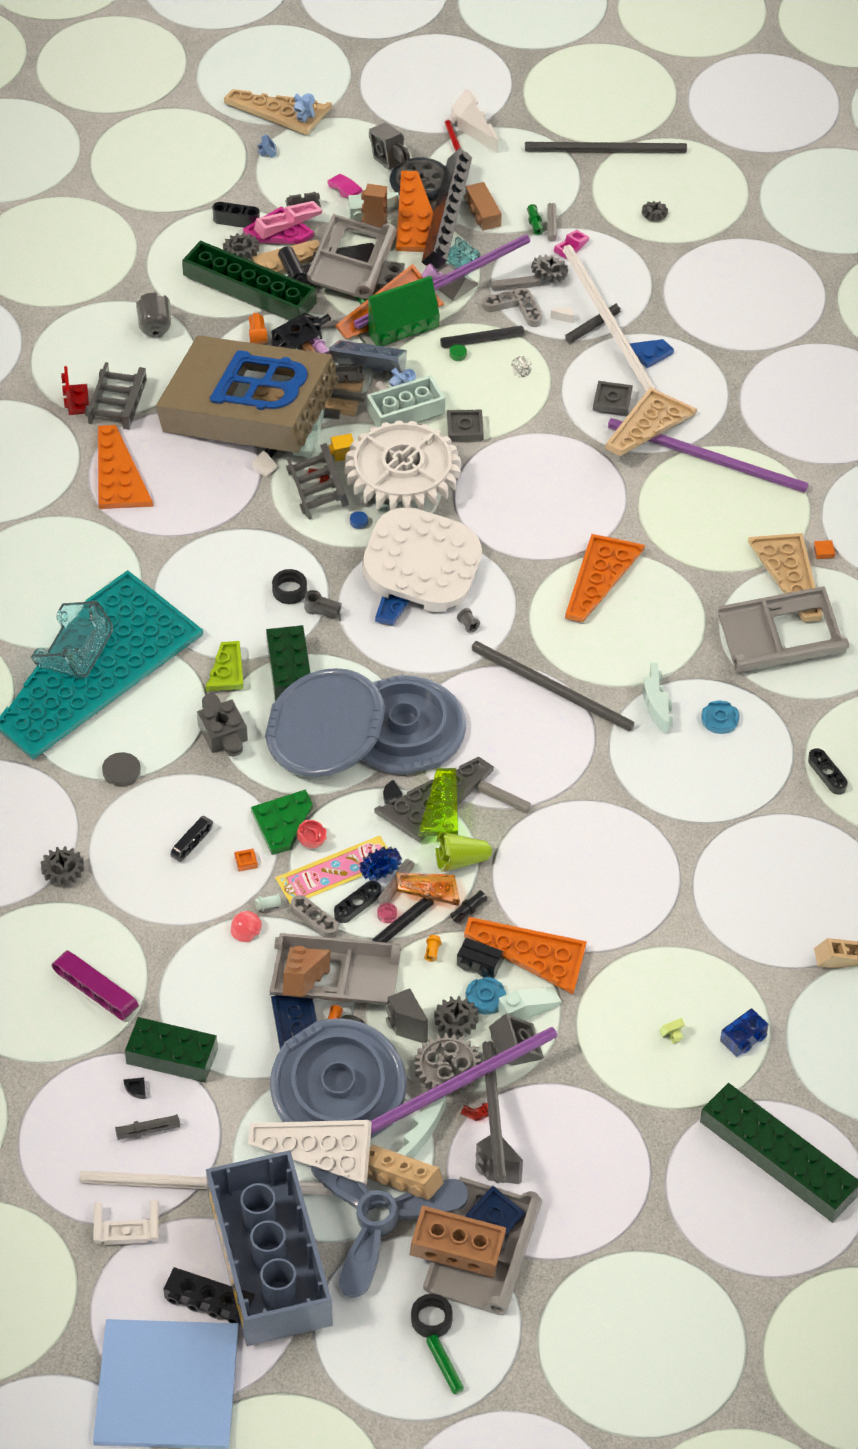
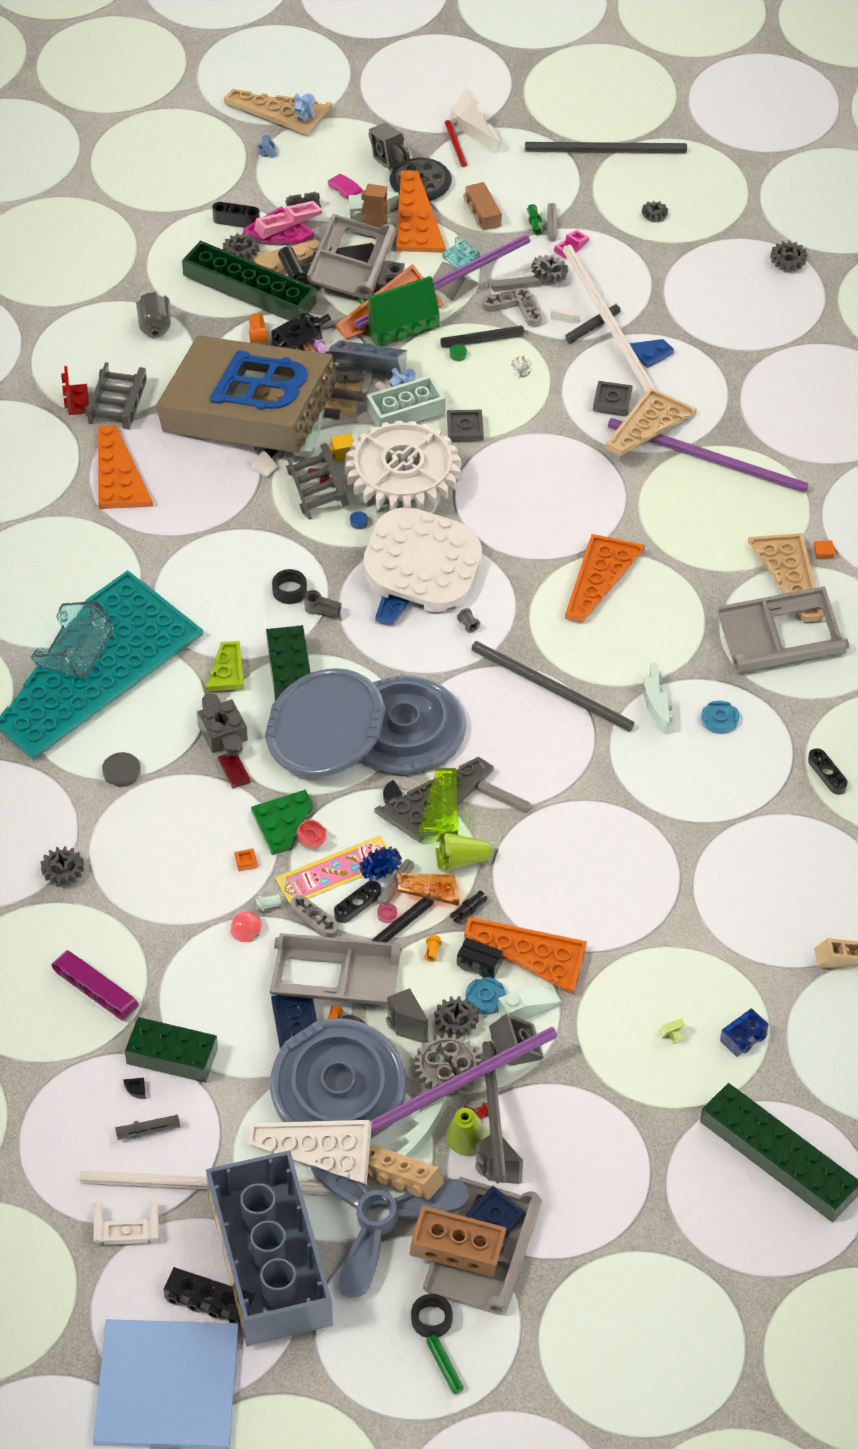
(191, 838): black beam -> none
(234, 770): none -> dark red tile
(303, 969): medium nougat wedge -> none
(431, 271): lavender bar -> none
(447, 209): brick -> none
(465, 1131): none -> lime cone
(788, 255): none -> dark grey gear

